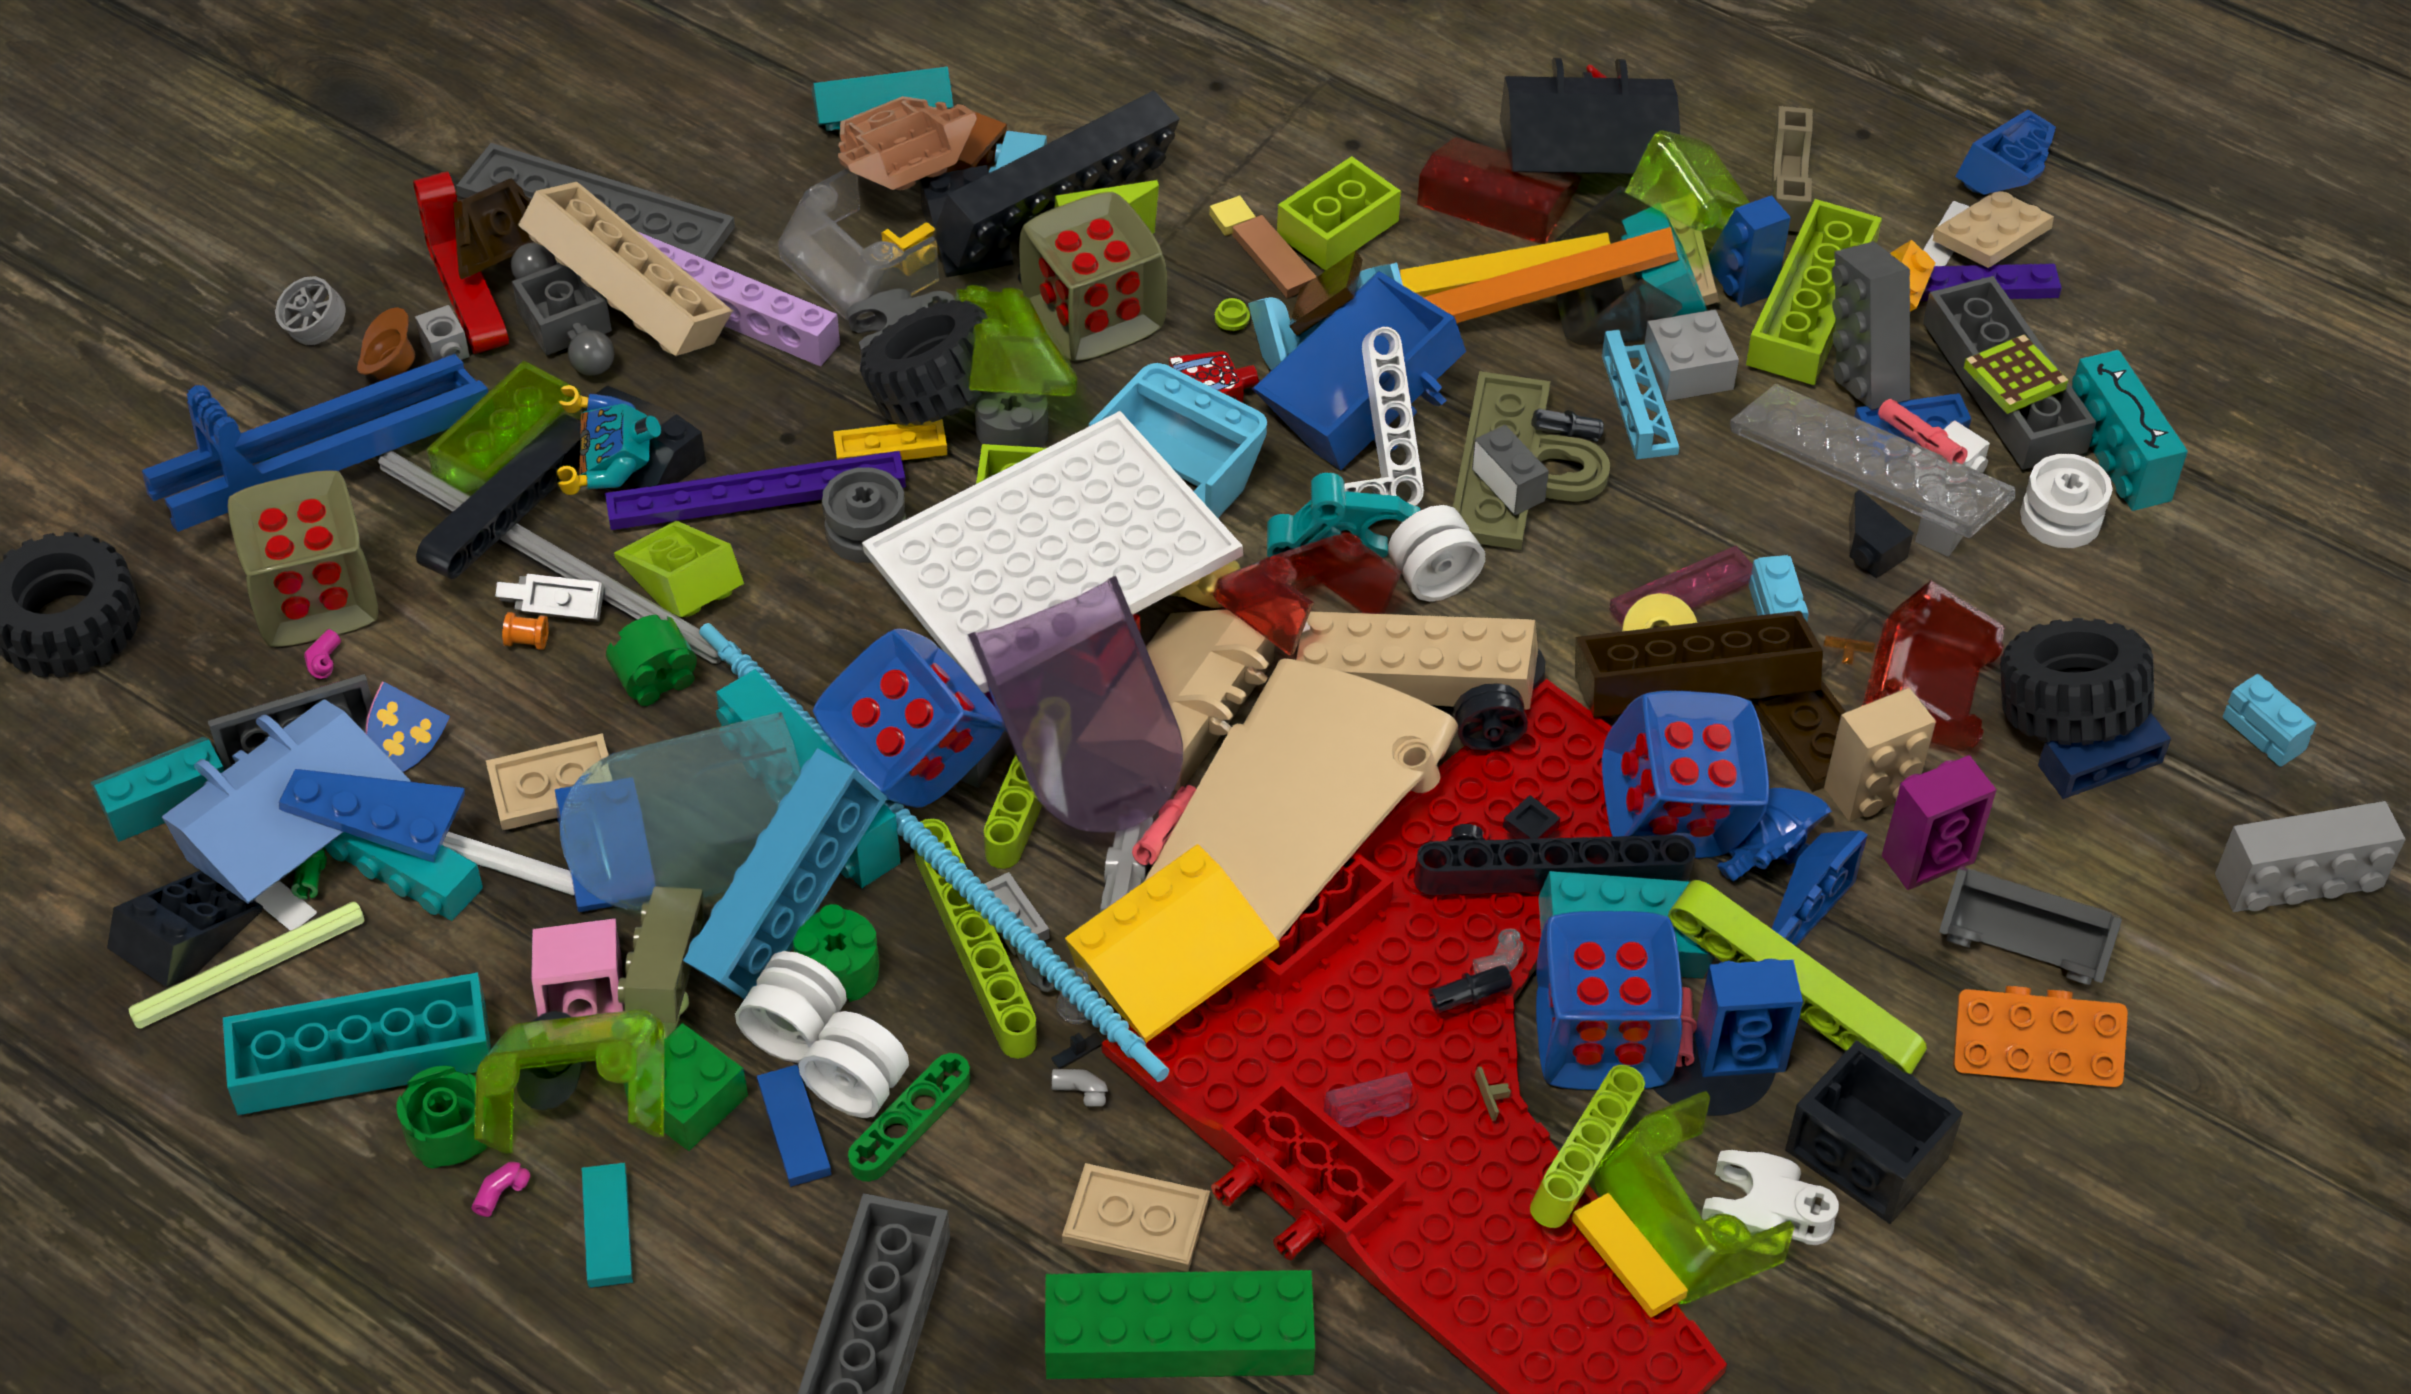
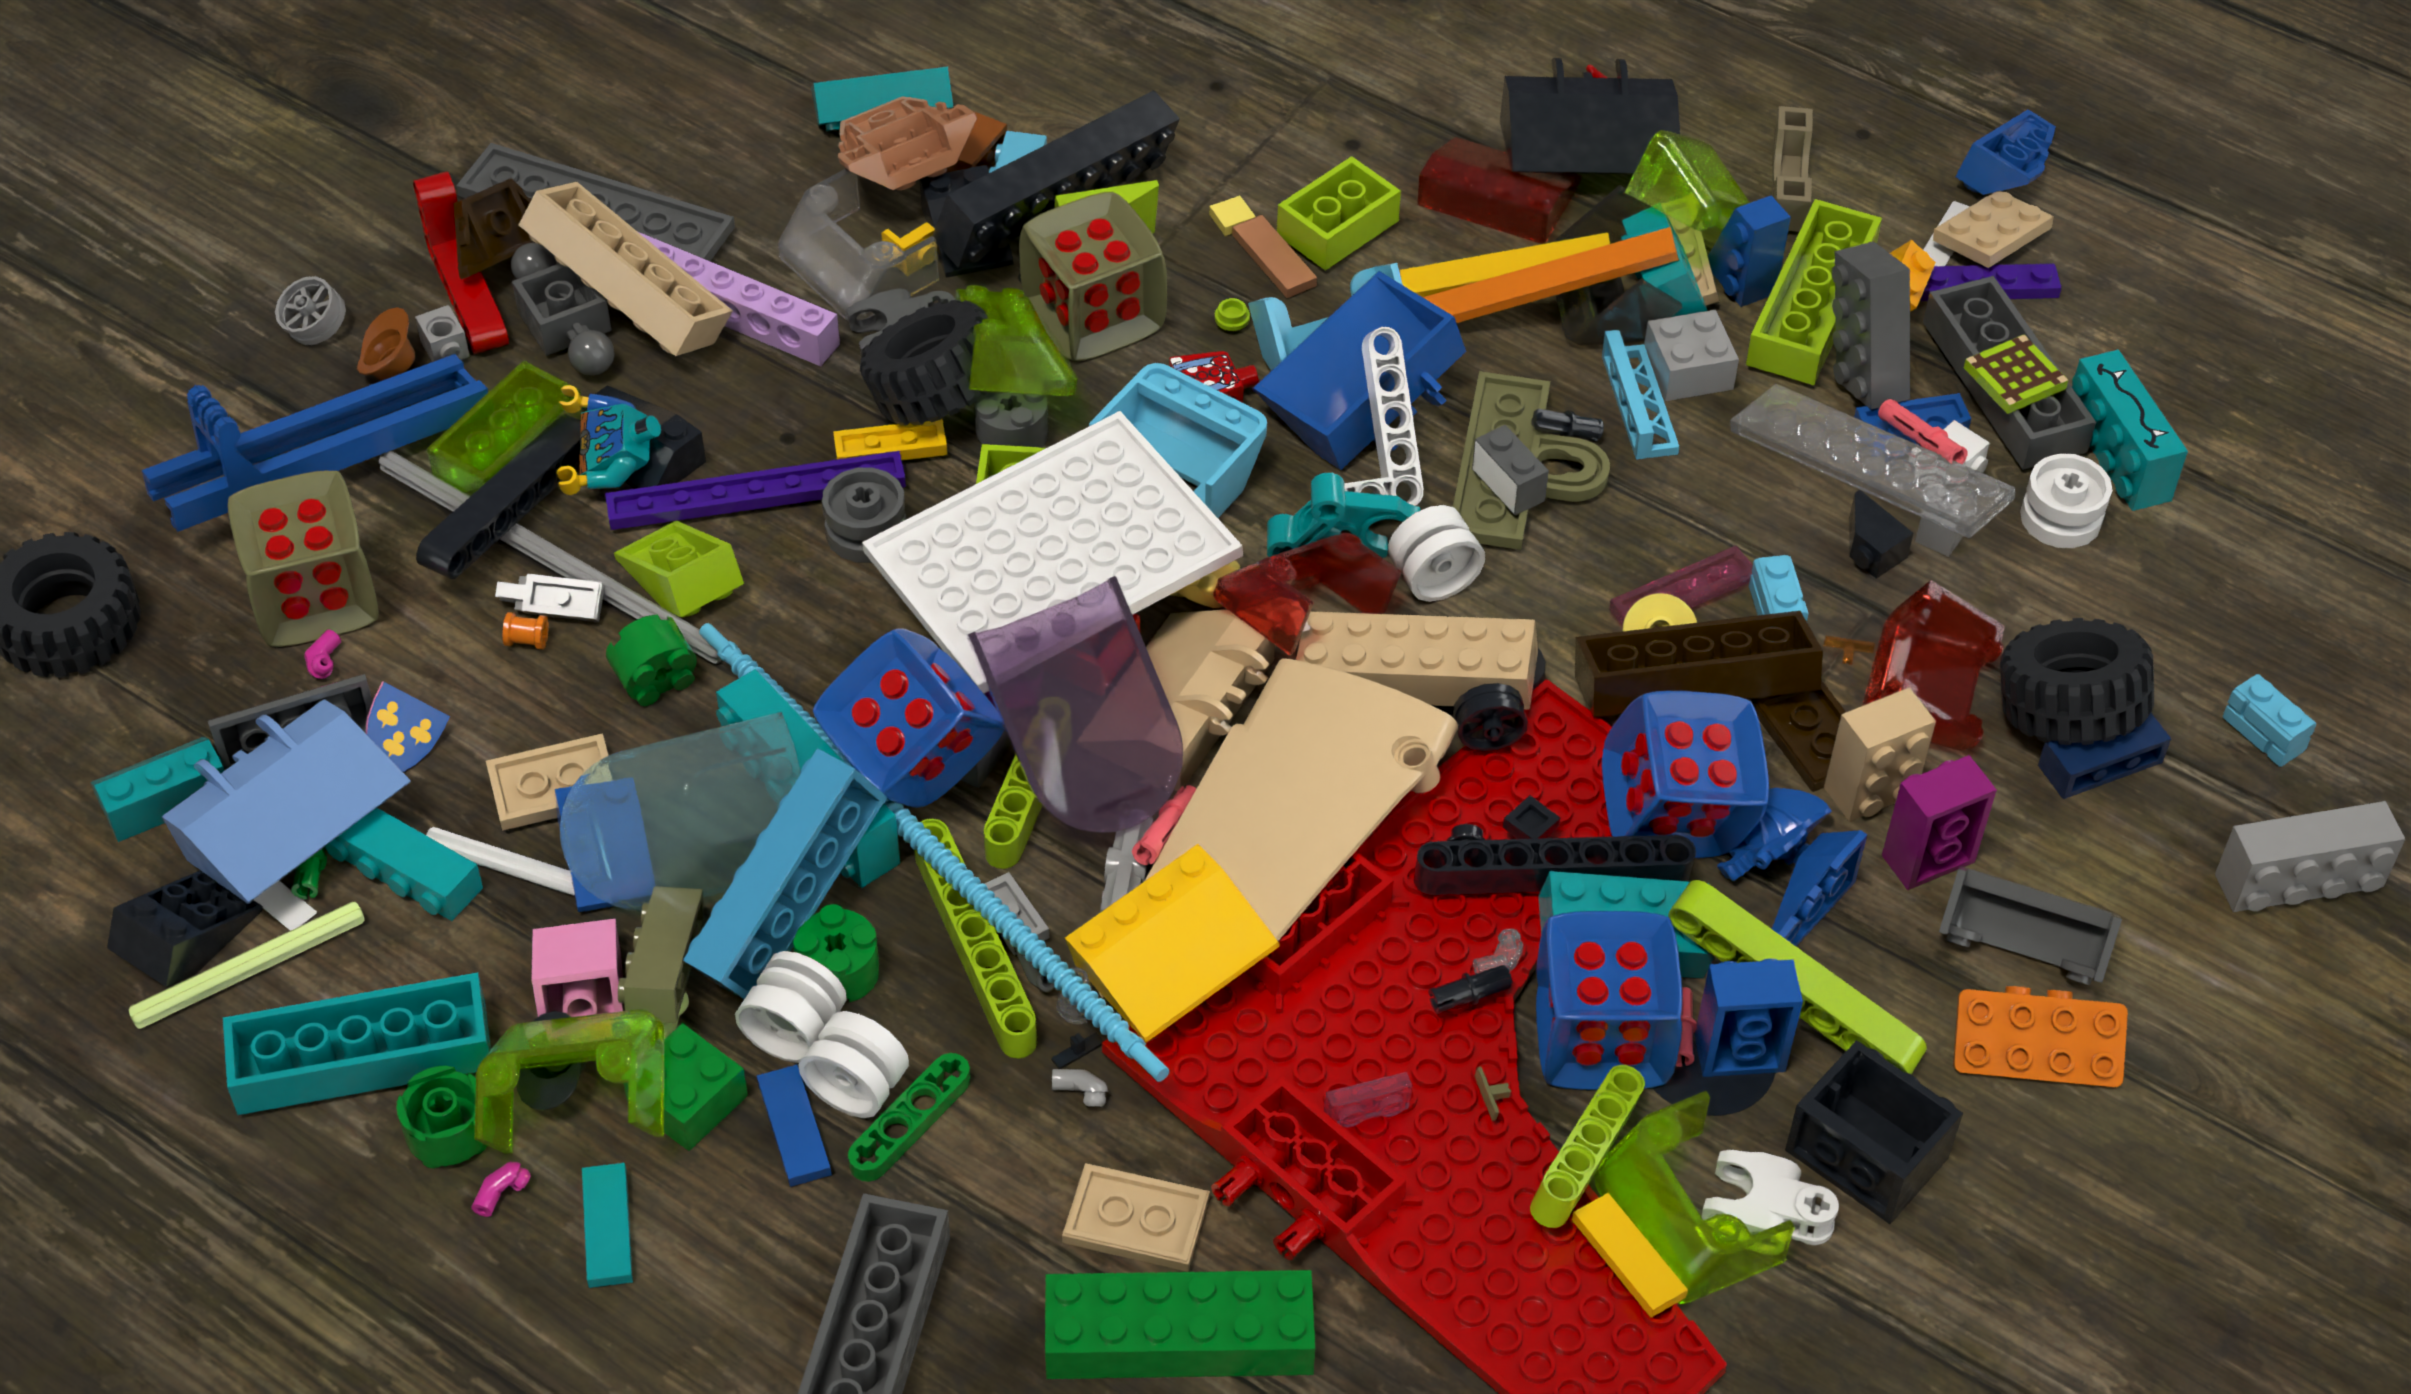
(384, 811): blue wing -> none
(1326, 293): dark brown tile -> none

